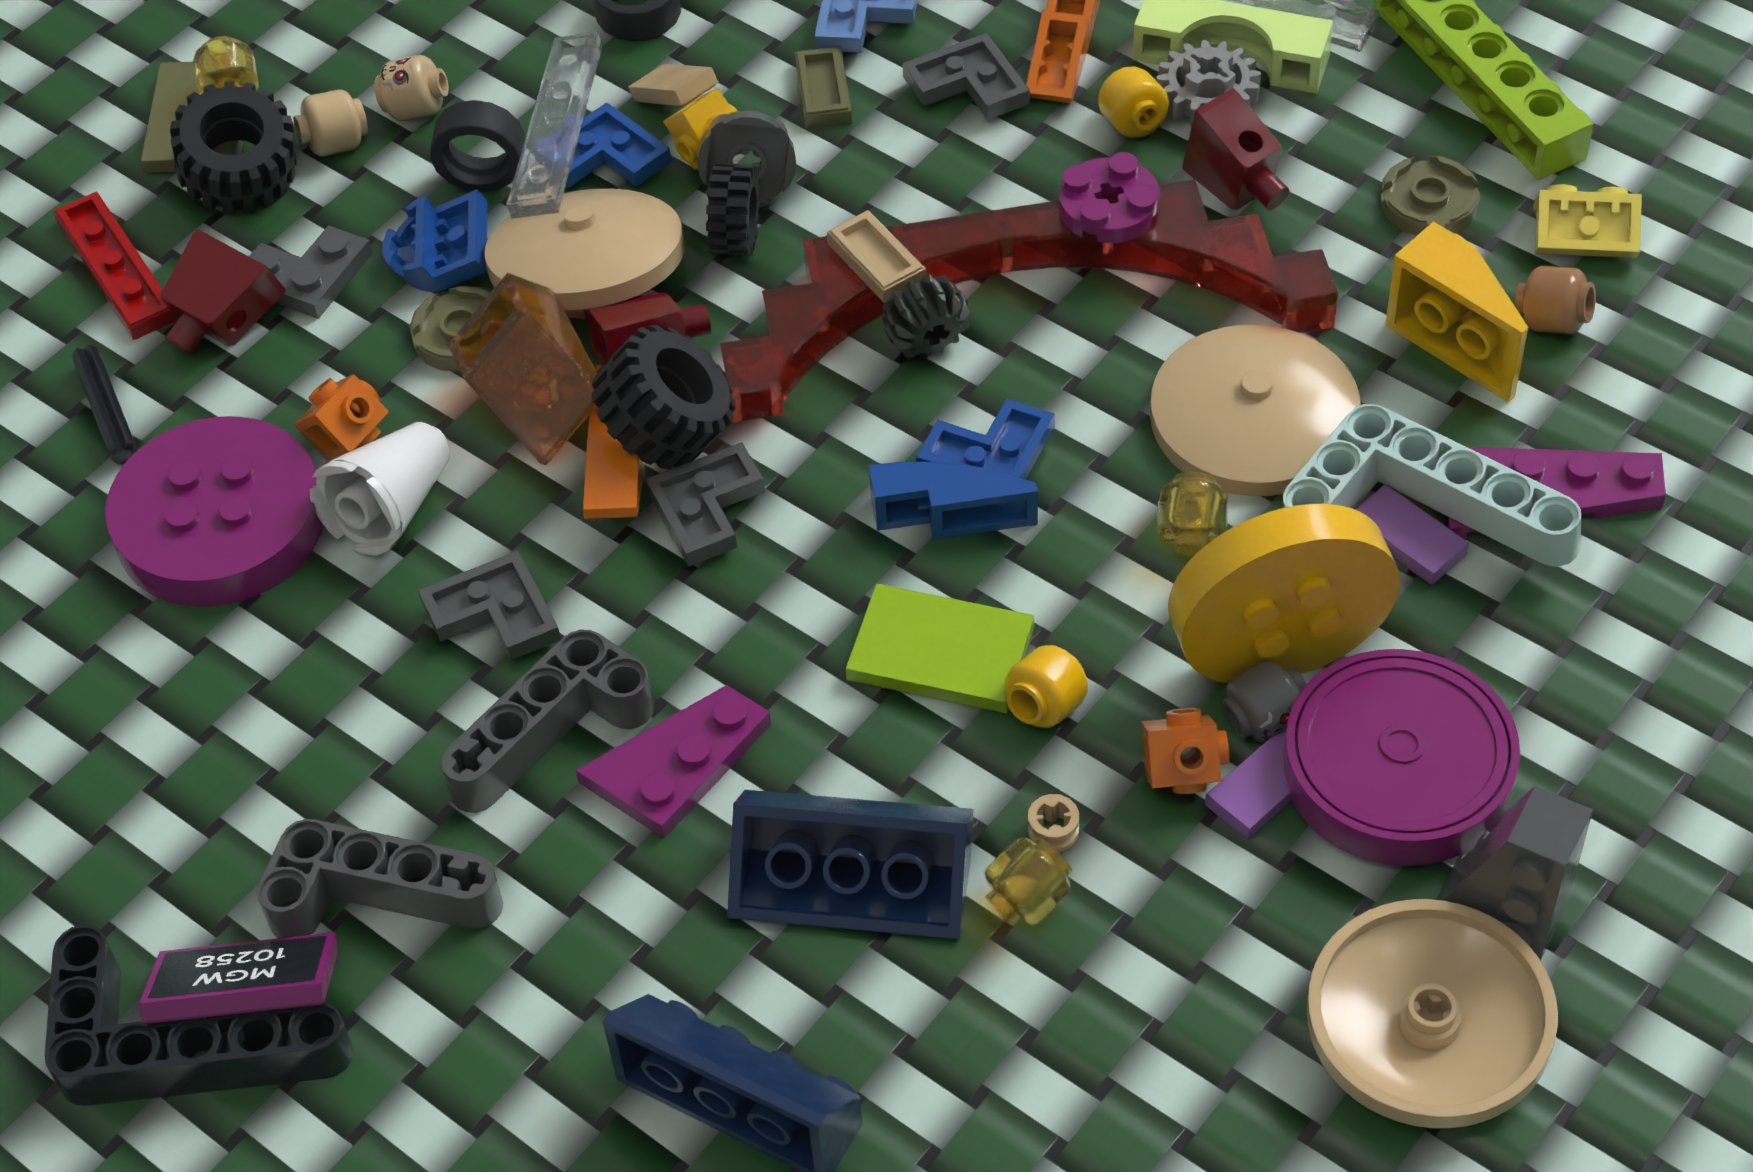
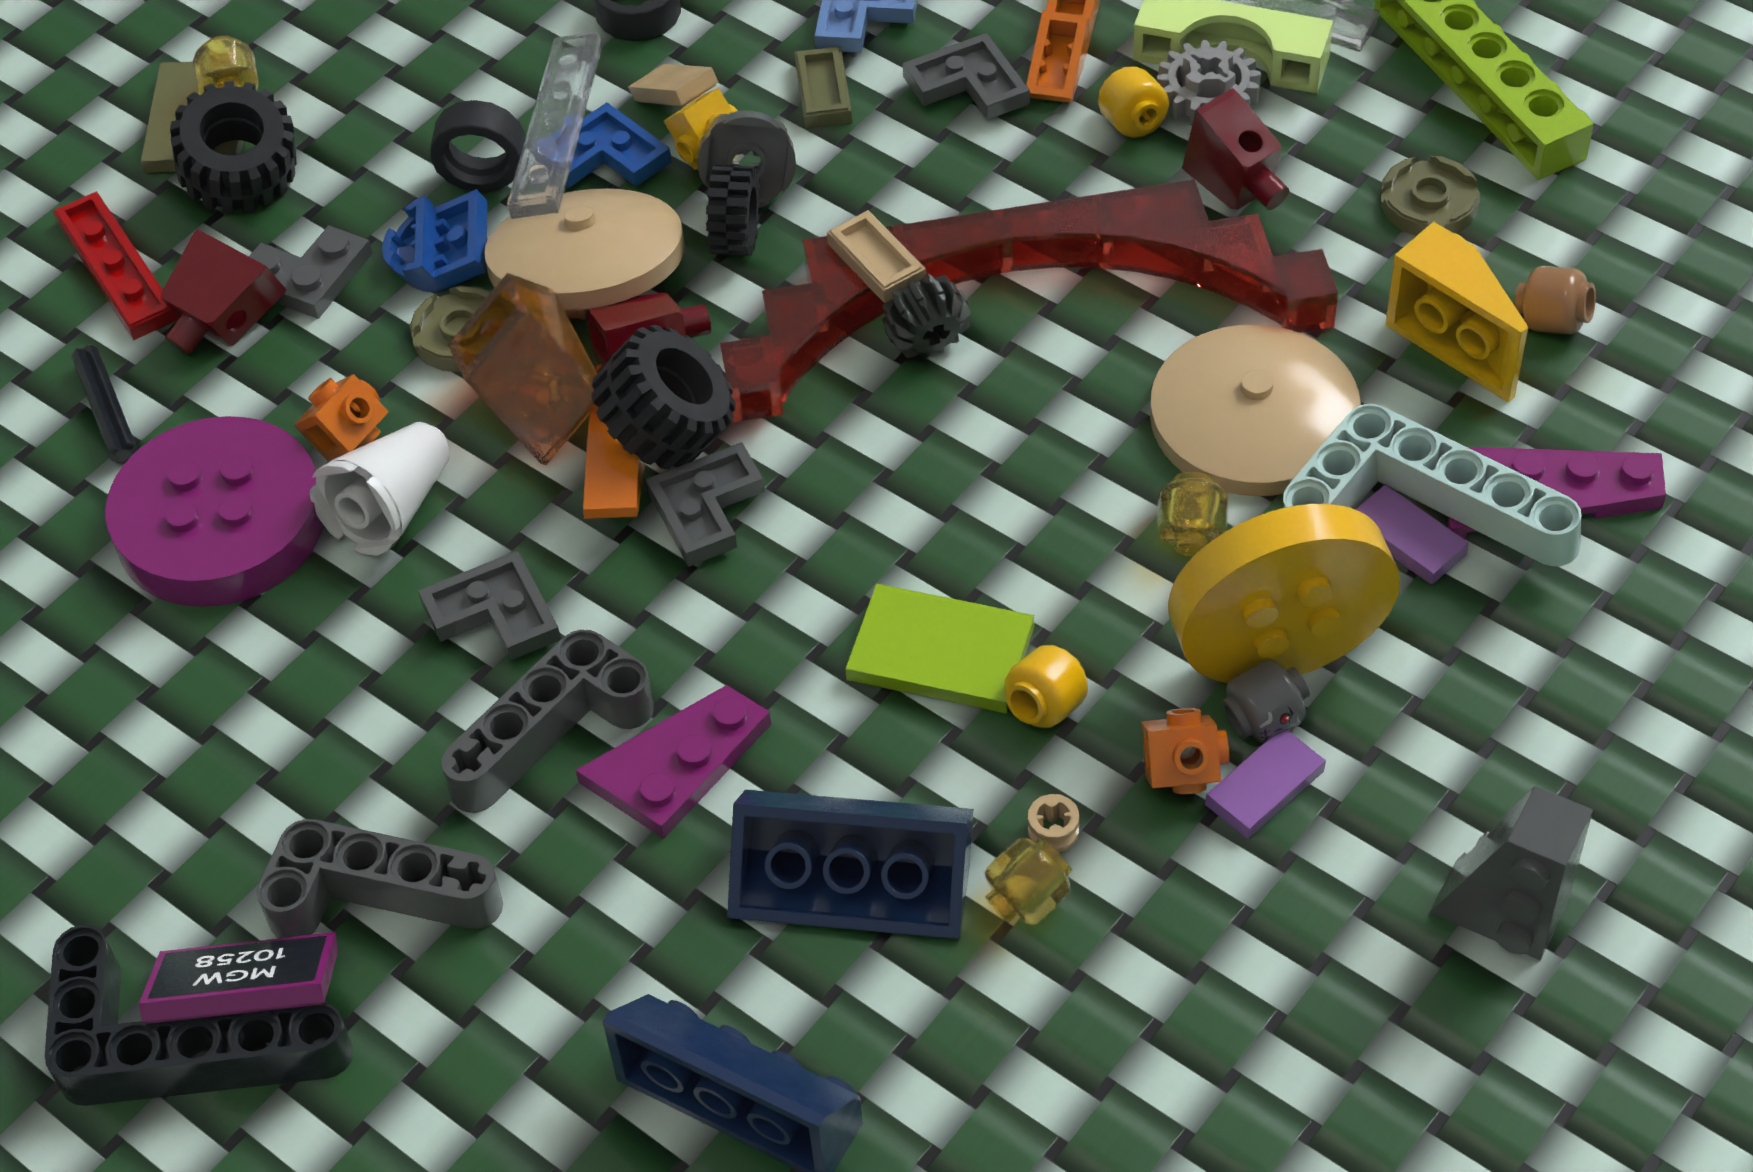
(331, 122): tan head -> none
(410, 88): tan head -> none
(950, 498): blue slope -> none
(1008, 446): blue plate -> none
(1114, 177): magenta plate -> none
(1400, 757): magenta brick -> none
(1432, 1013): tan dish -> none
(1588, 222): light yellow bracket -> none

